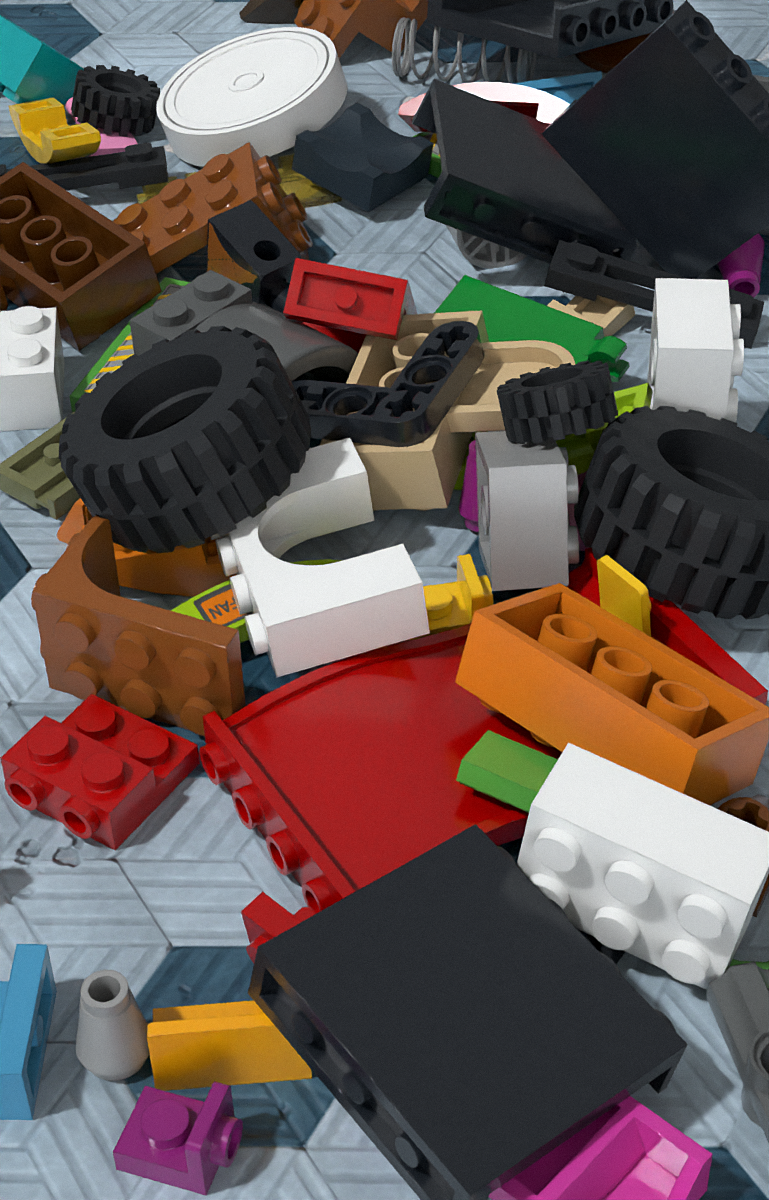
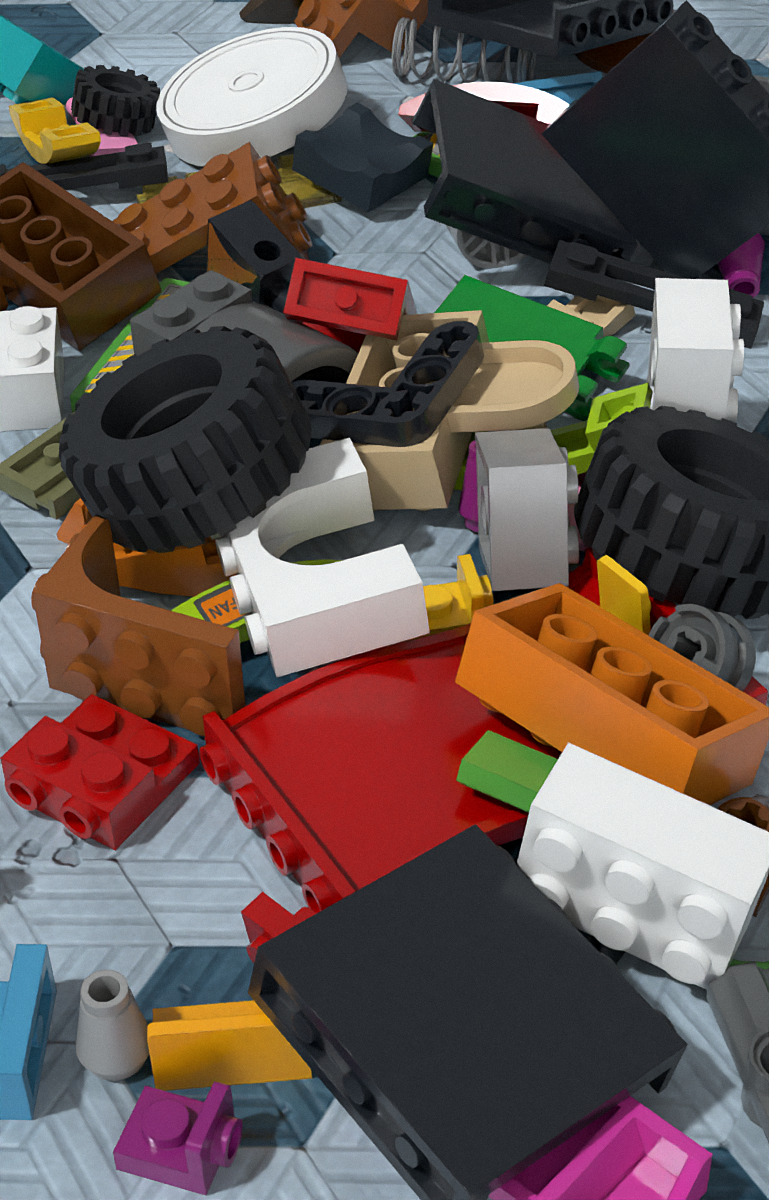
(557, 402): black tyre -> none
(709, 642): none -> dark grey wheel

